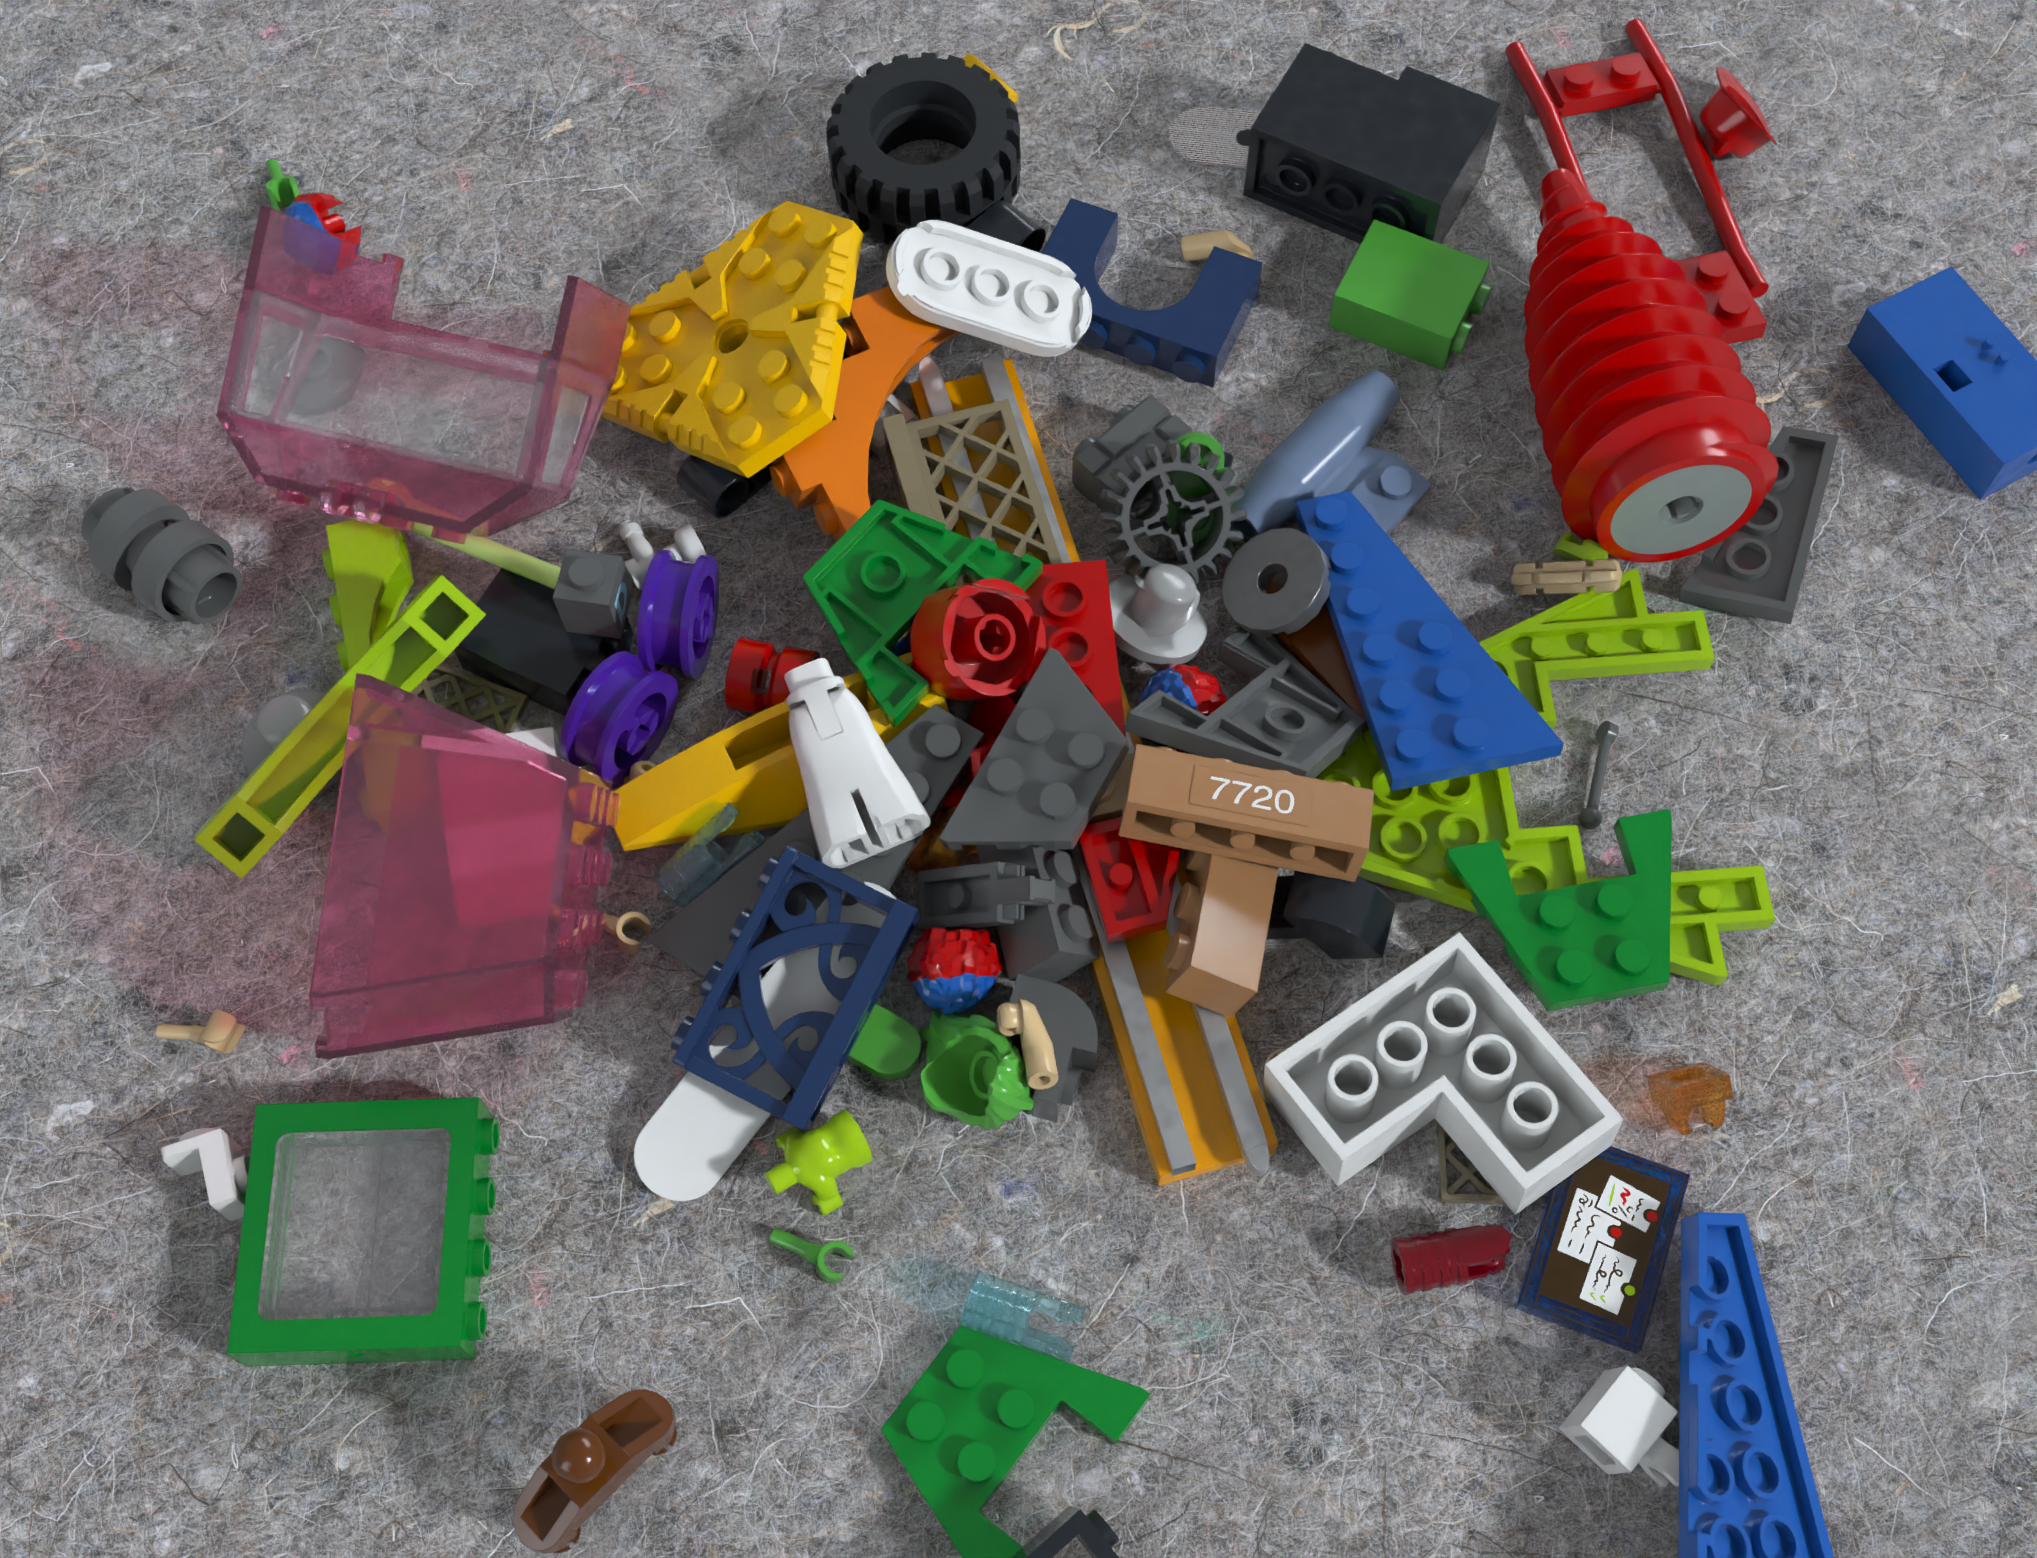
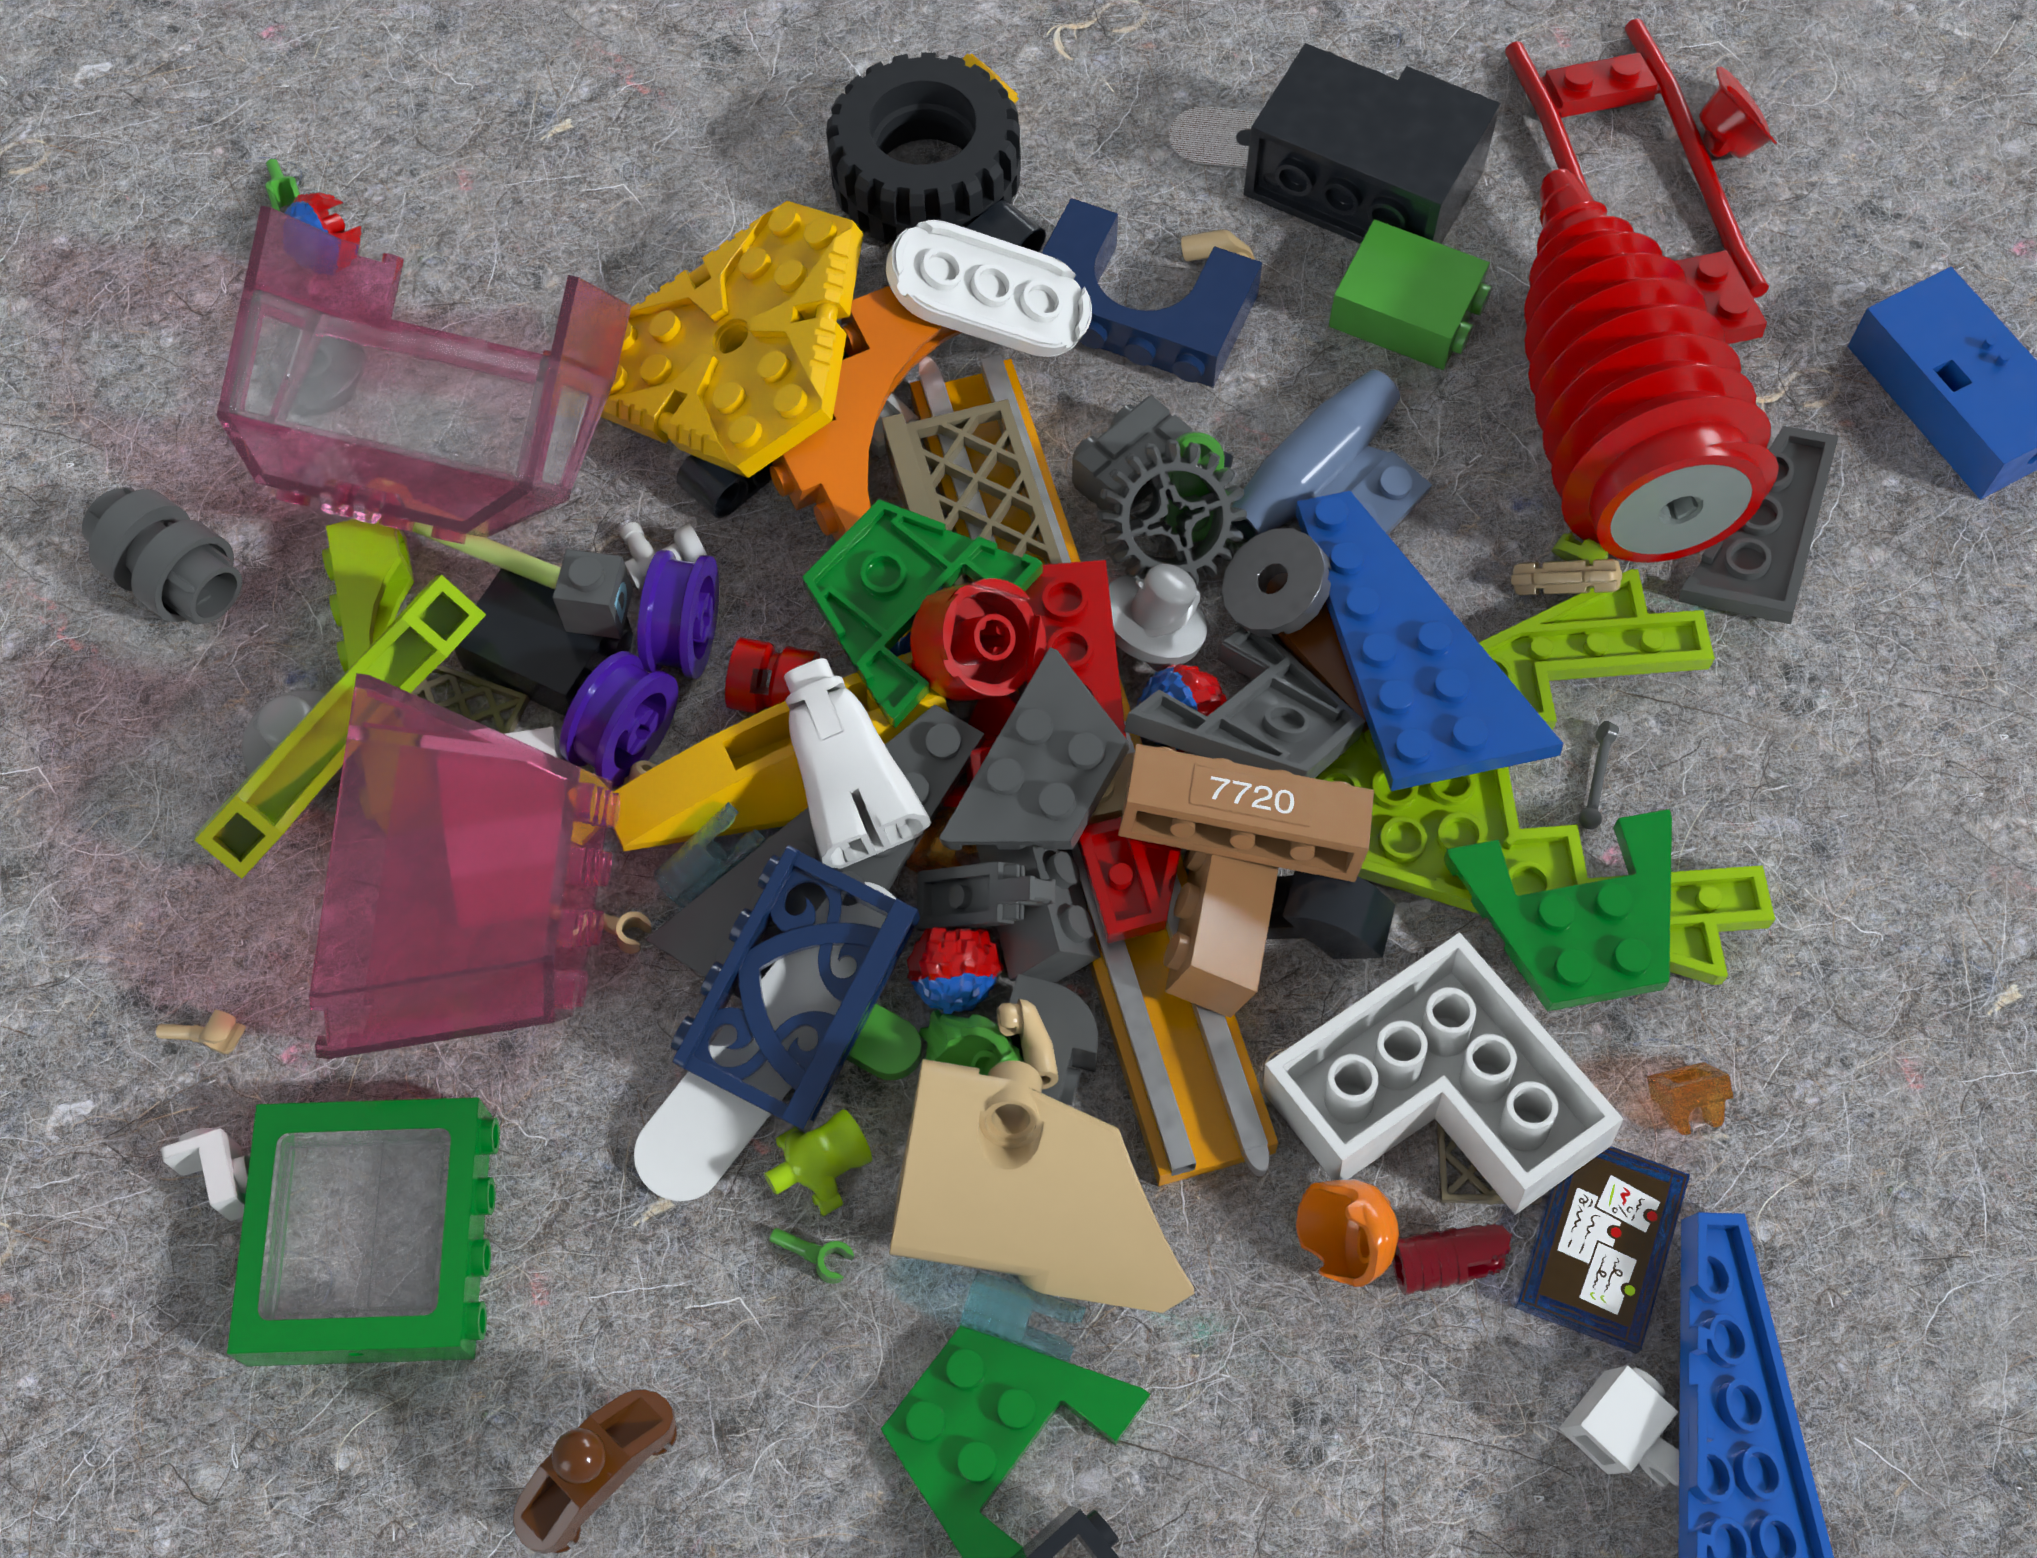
(1028, 1191): none -> tan panel
(1348, 1230): none -> orange hair

